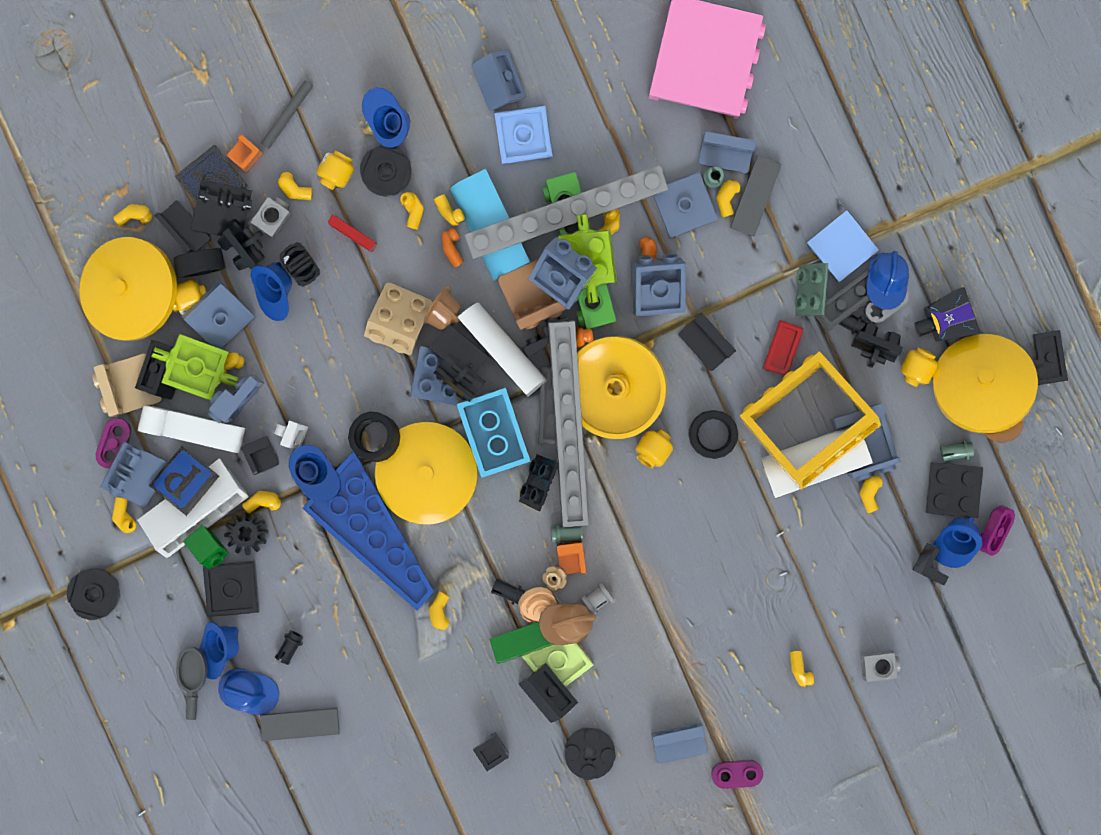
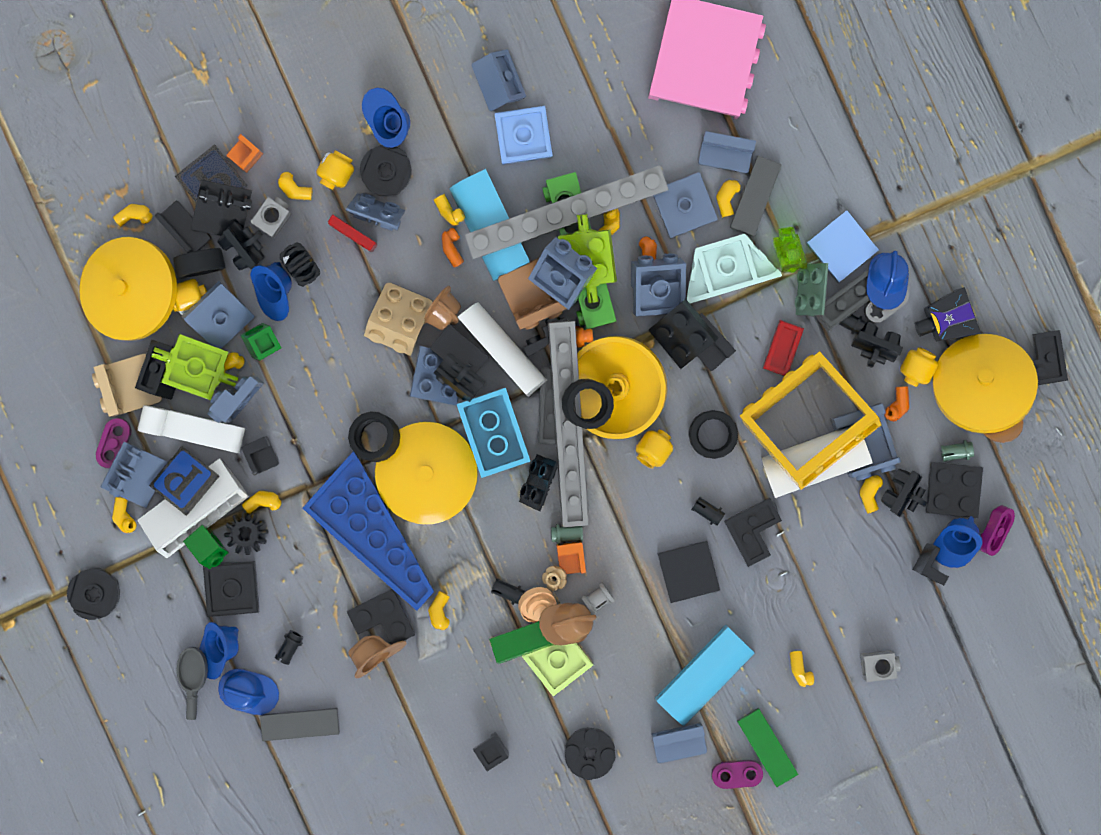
(260, 341): none -> green brick
(287, 114): dark grey bar -> none
(292, 434): white tile -> none
(313, 473): blue piece -> none
(371, 652): none -> medium nougat piece
(385, 611): none -> black plate
(387, 213): none -> sand blue hinge
(414, 208): yellow arm -> none
(548, 693): black panel -> none
(605, 410): none -> black tyre
(683, 334): none -> black plate
(688, 571): none -> black tile
(704, 675): none -> medium azure brick
(708, 511): none -> black pin
(709, 181): sand green pin -> none
(727, 267): none -> light aqua wing
(746, 527): none -> black plate
(767, 747): none -> green tile
(789, 250): none -> clear neon green hips
(898, 503): none -> black hips
(899, 406): none -> orange arm

